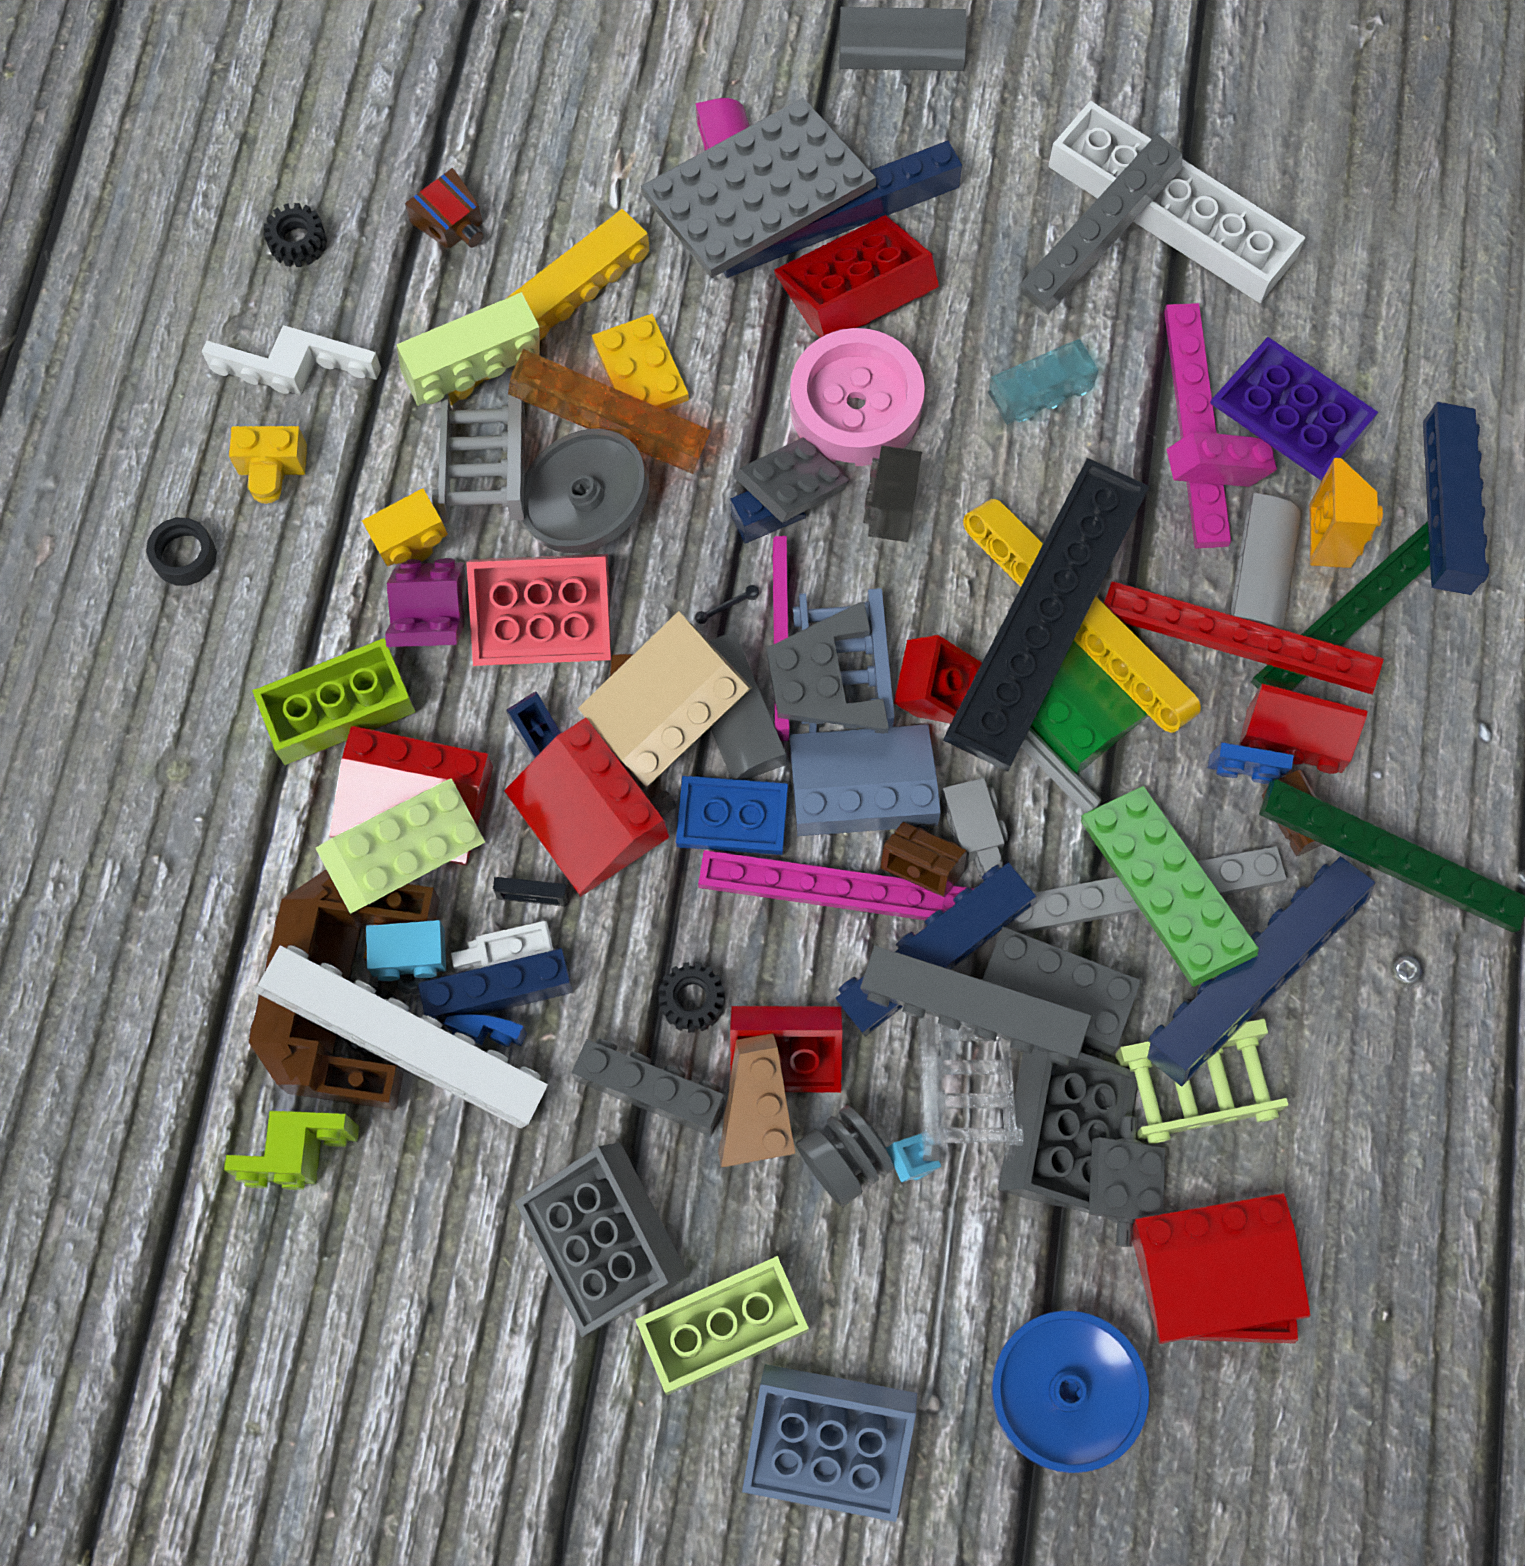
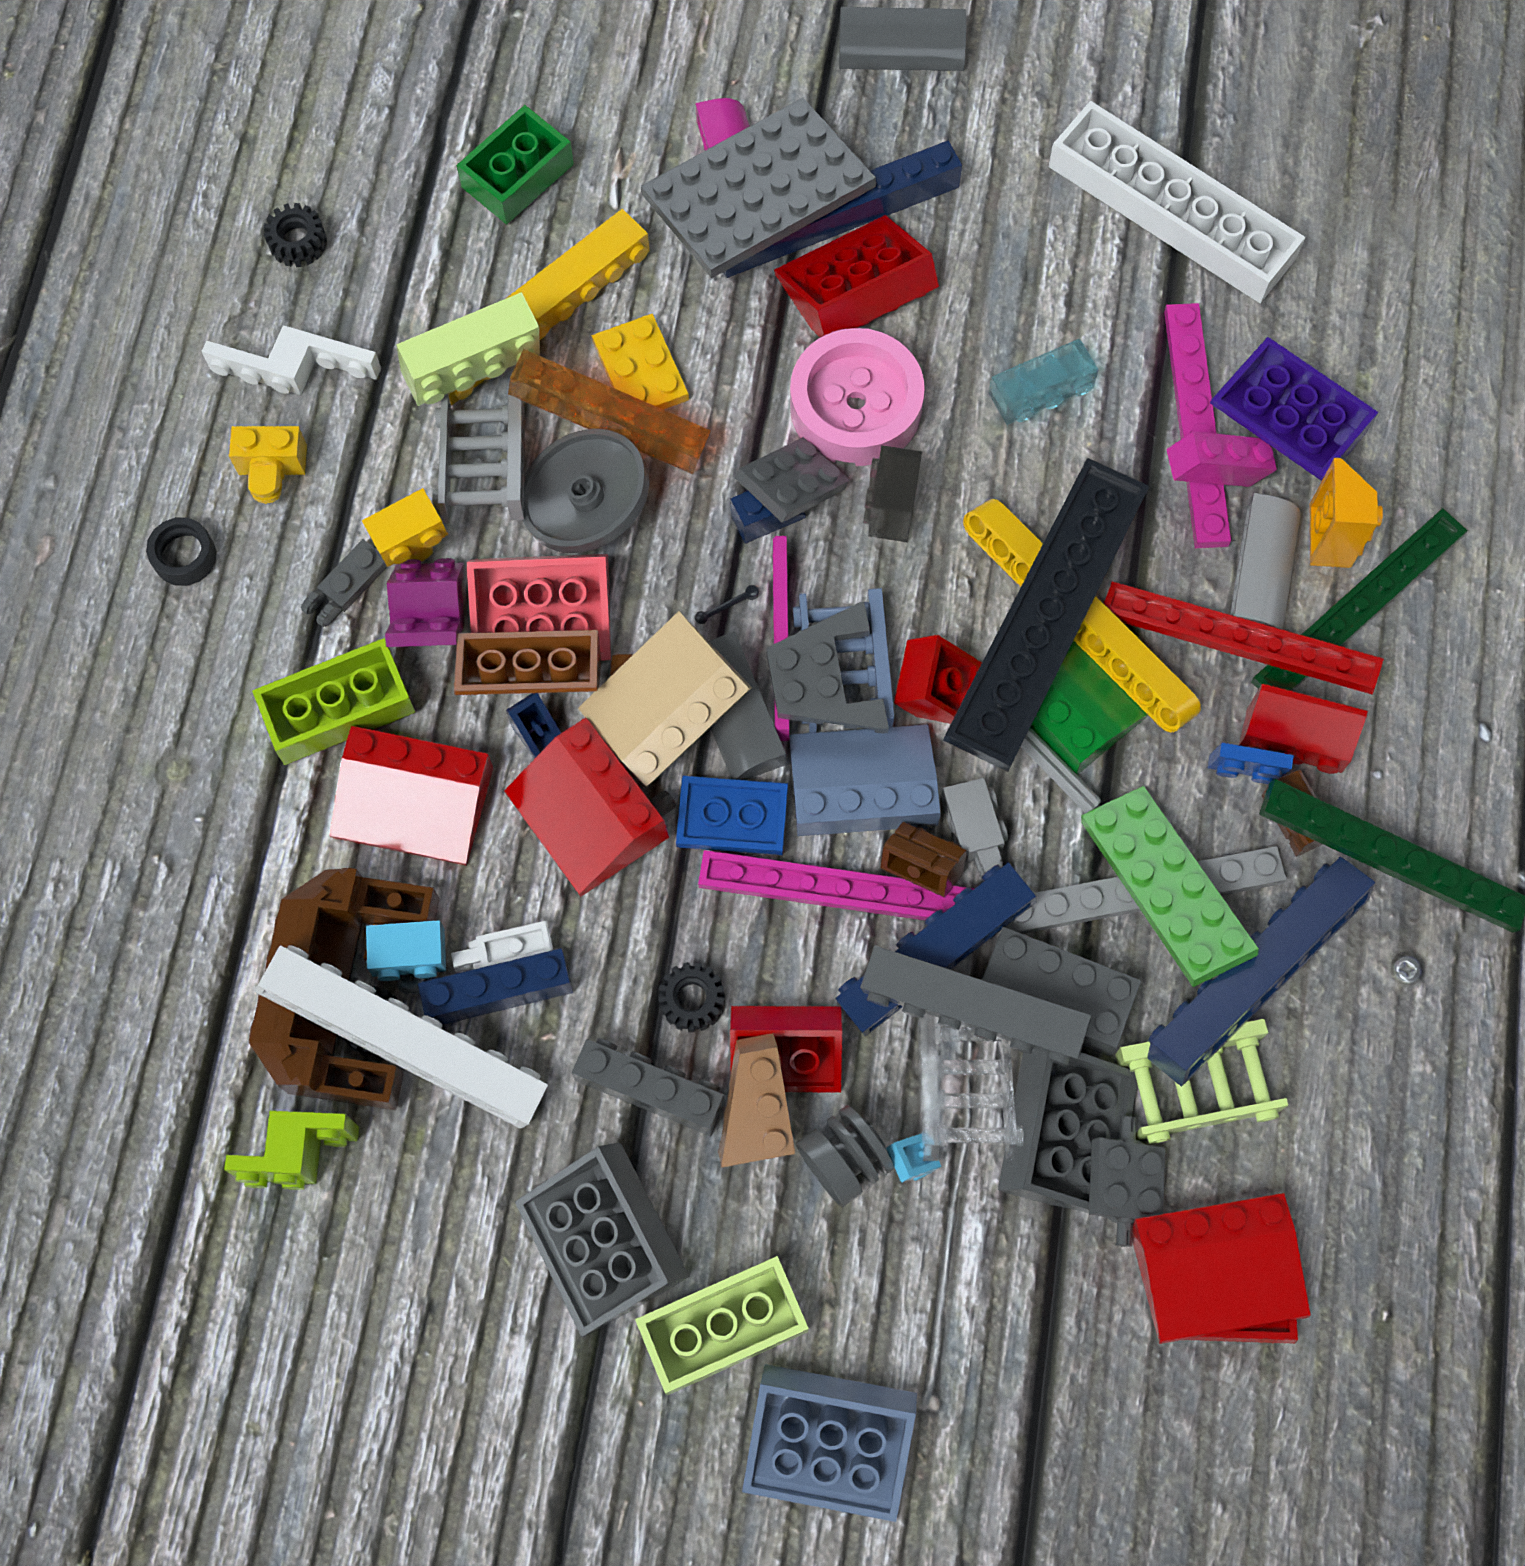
(345, 583): none -> dark grey hinge
(399, 845): yellowish green brick -> none
(447, 211): reddish brown torso -> none
(478, 1026): blue slope -> none
(515, 164): none -> green brick
(527, 662): none -> dark orange slope
(531, 891): black tile -> none
(1070, 1392): blue dish -> none
(1102, 224): dark grey brick -> none
(1454, 499): dark blue brick -> none

